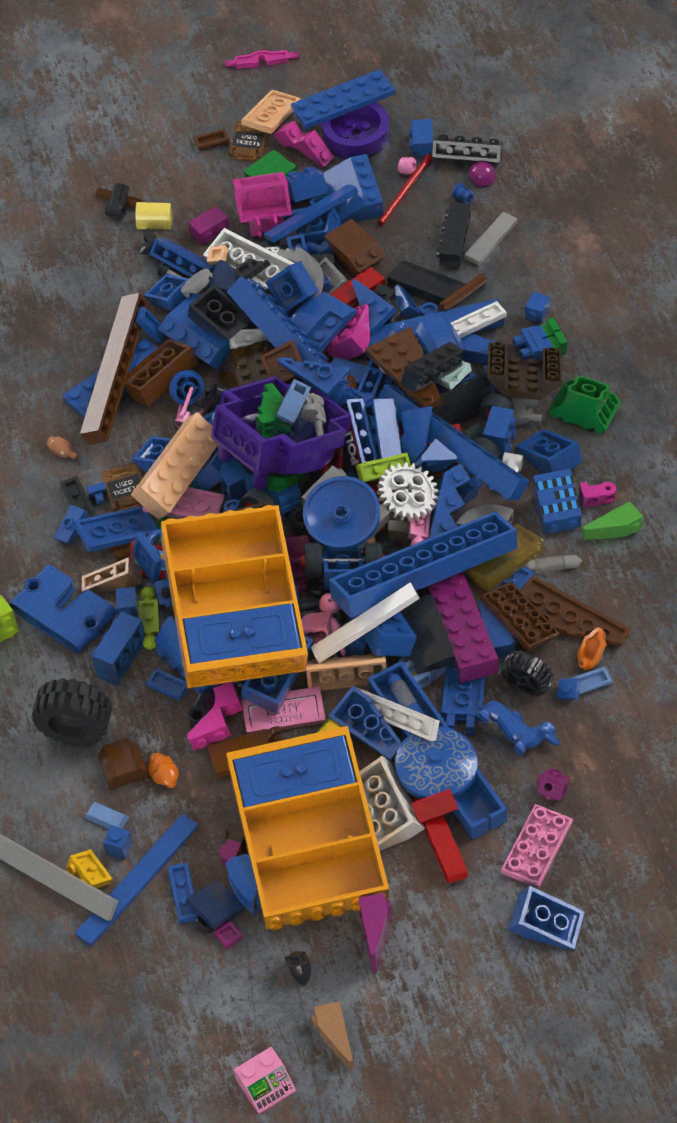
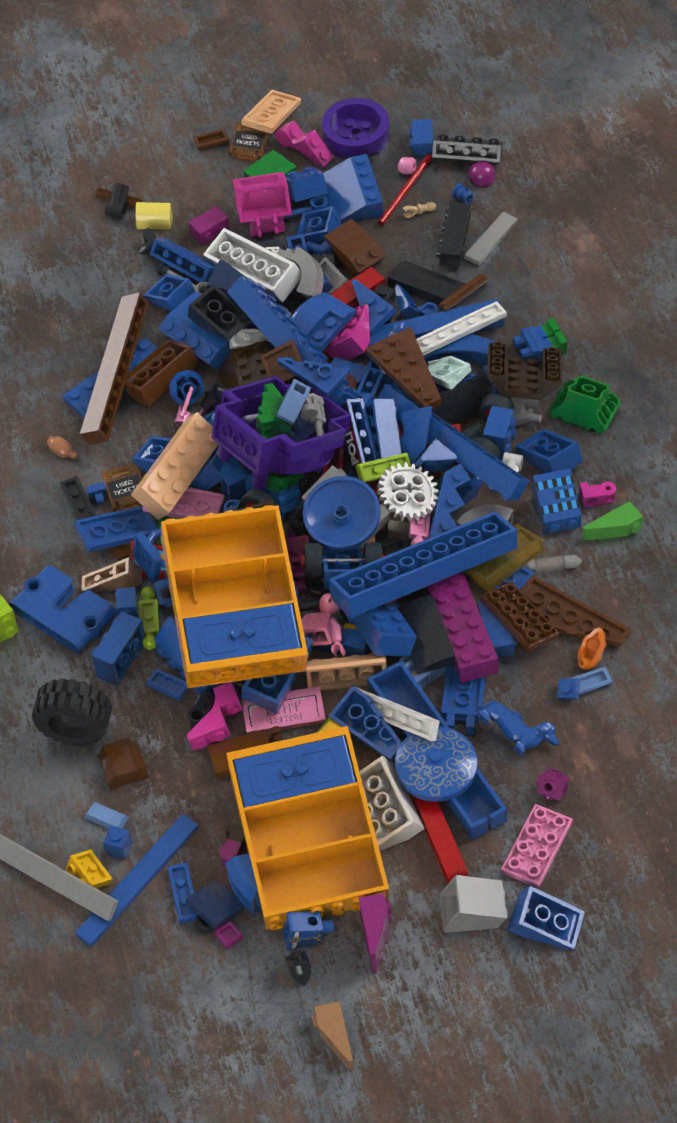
(66, 530): blue plate -> none
(149, 324): blue tile -> none
(163, 770): orange arm -> none
(196, 282): light grey tile -> none
(217, 253): light nougat tile -> none
(251, 268): black tile -> none
(252, 60): dark pink piece -> none
(264, 1080): bright pink slope -> none
(292, 286): blue slope -> none
(305, 929): none -> blue torso
(311, 213): blue tile -> none
(343, 99): blue plate -> none
(365, 622): white tile -> none
(402, 692): clear piece -> none
(429, 206): none -> tan piece
(432, 367): black brick -> none
(434, 805): red tile -> none
(435, 333): blue slope -> none
(472, 904): none -> light grey slope
(526, 673): black gear -> none
(537, 307): blue brick -> none

